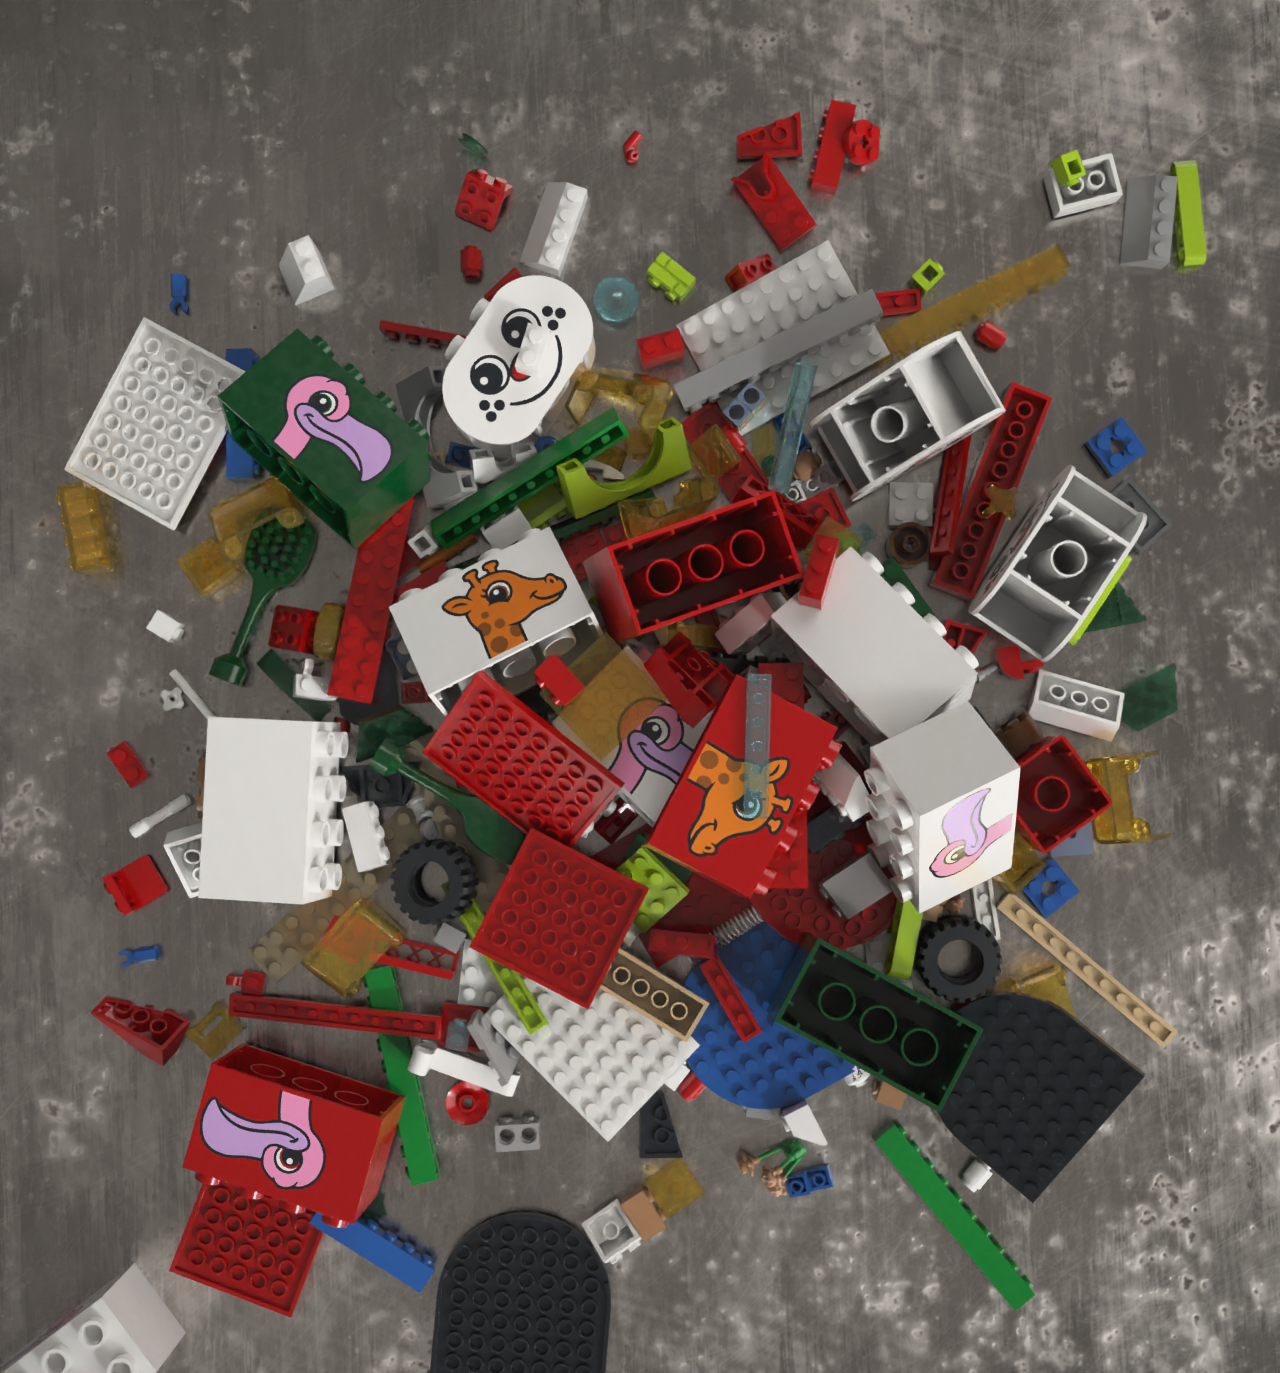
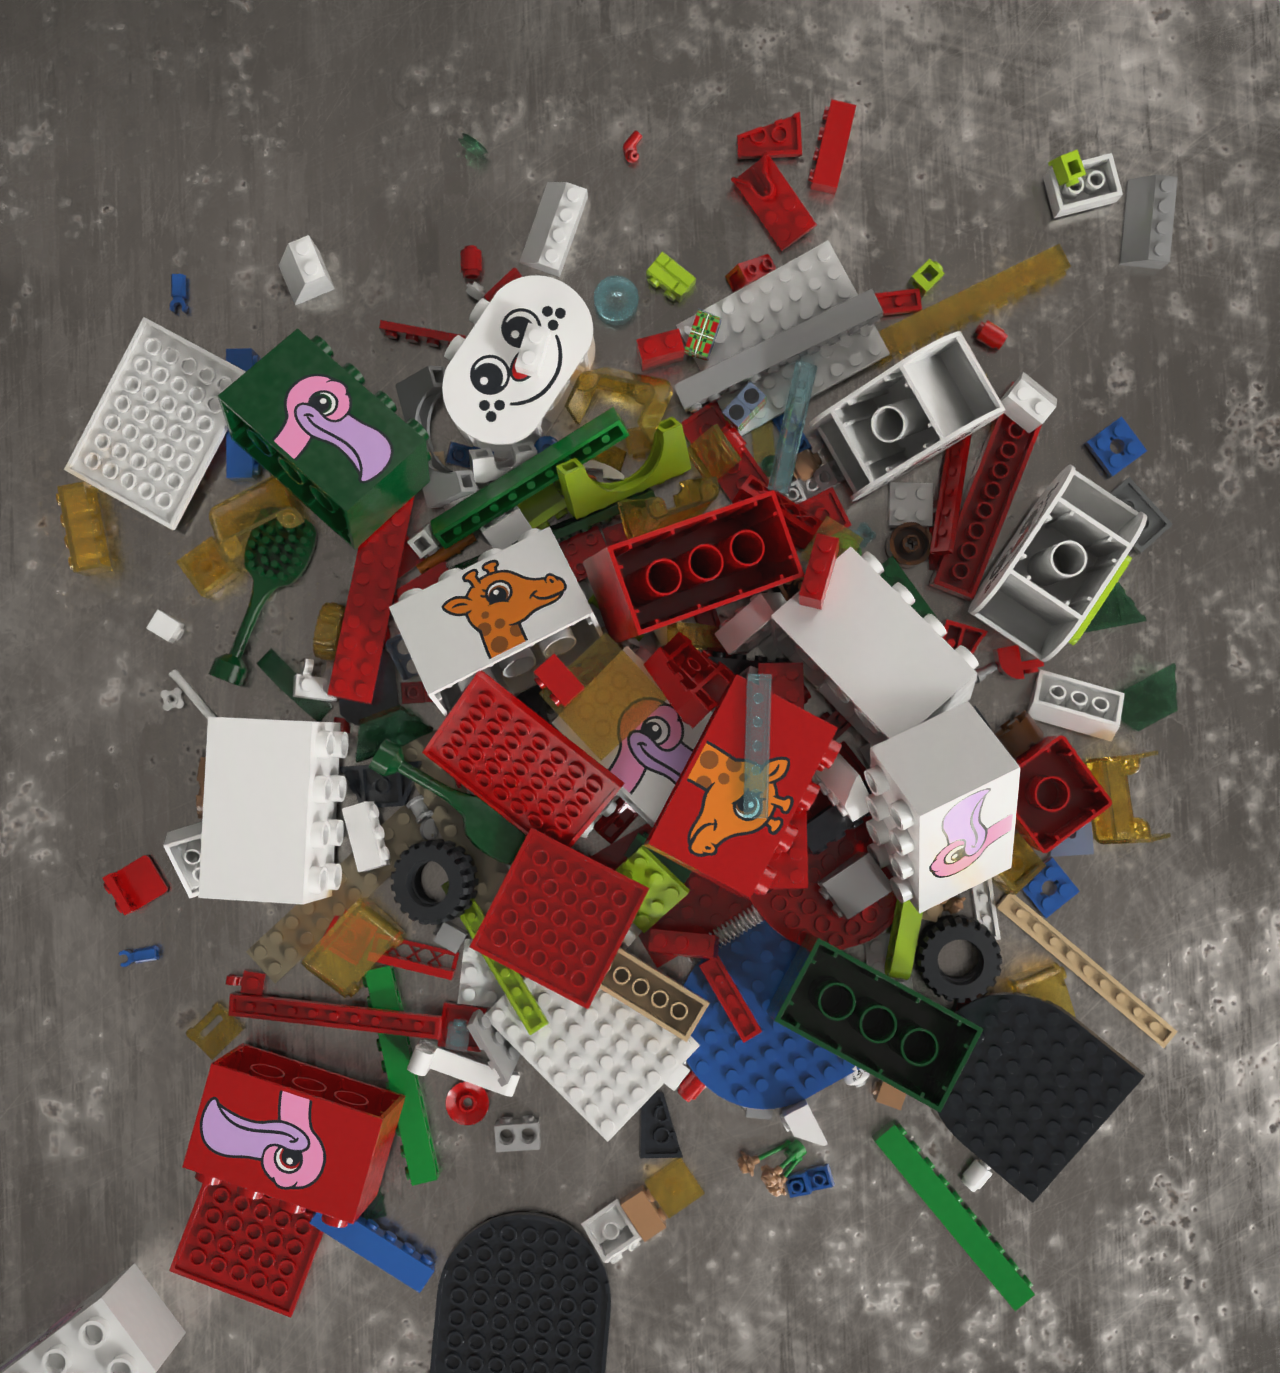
(128, 764): red plate -> none
(148, 1030): red wedge -> none
(171, 808): white piece -> none
(293, 629): red bracket -> none
(475, 290): none -> white plate
(481, 198): red bracket -> none
(702, 335): none -> piece
(869, 134): red plate -> none
(1001, 501): clear yellow rock -> none
(1028, 403): none -> white slope
(1188, 214): lime beam -> none

